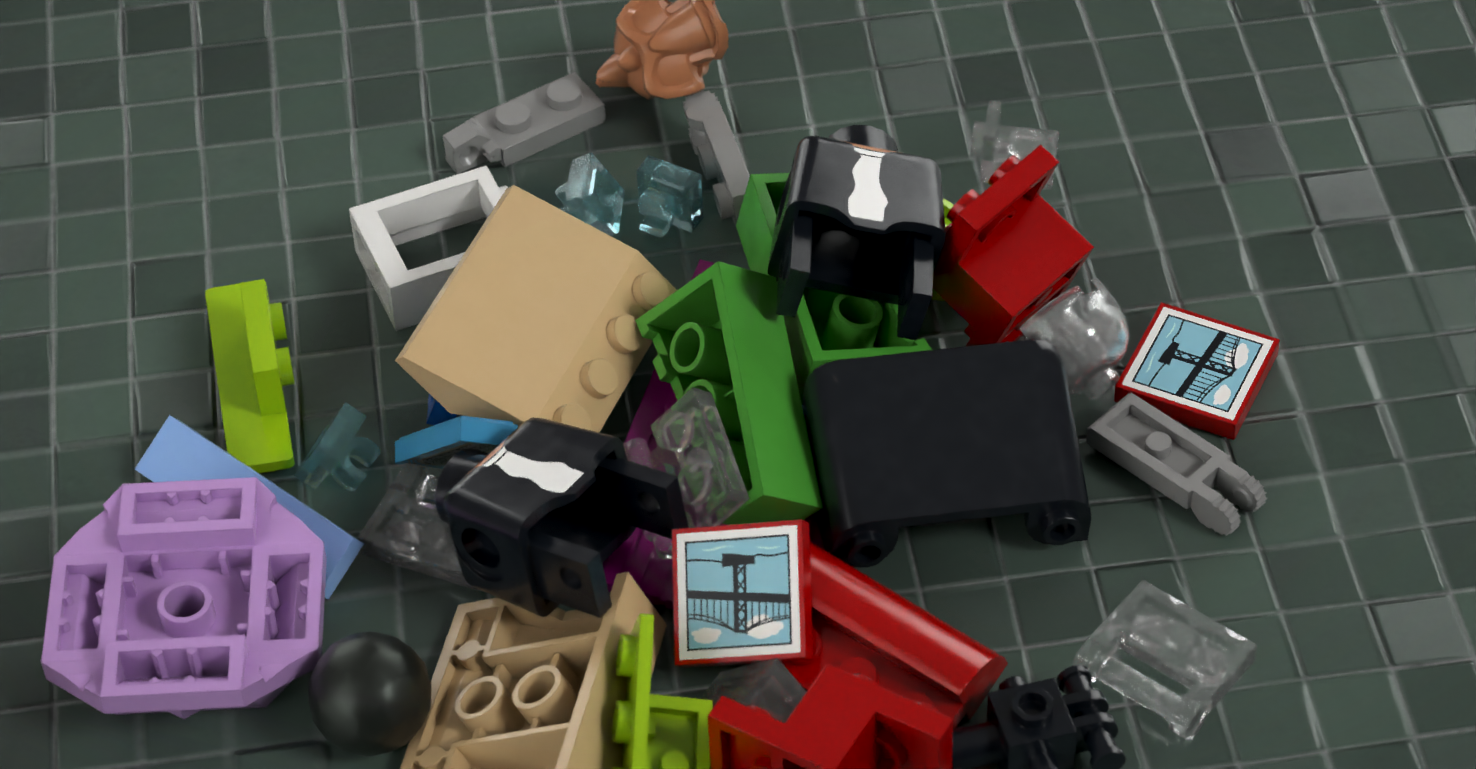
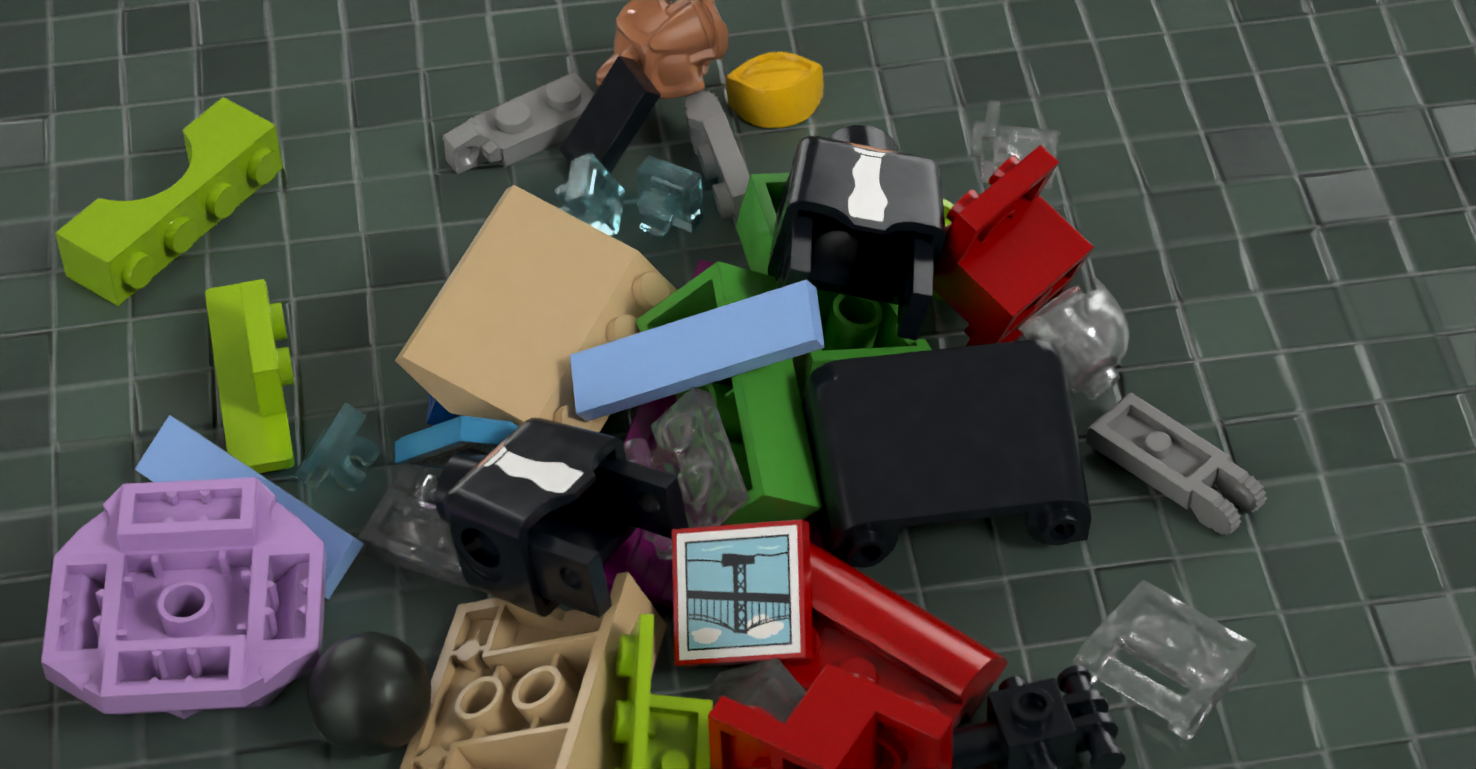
(125, 243): none -> lime arch
(410, 216): white window -> none
(612, 115): none -> black tile
(697, 350): none -> light blue tile
(775, 89): none -> yellow hat
(1198, 369): tile -> none

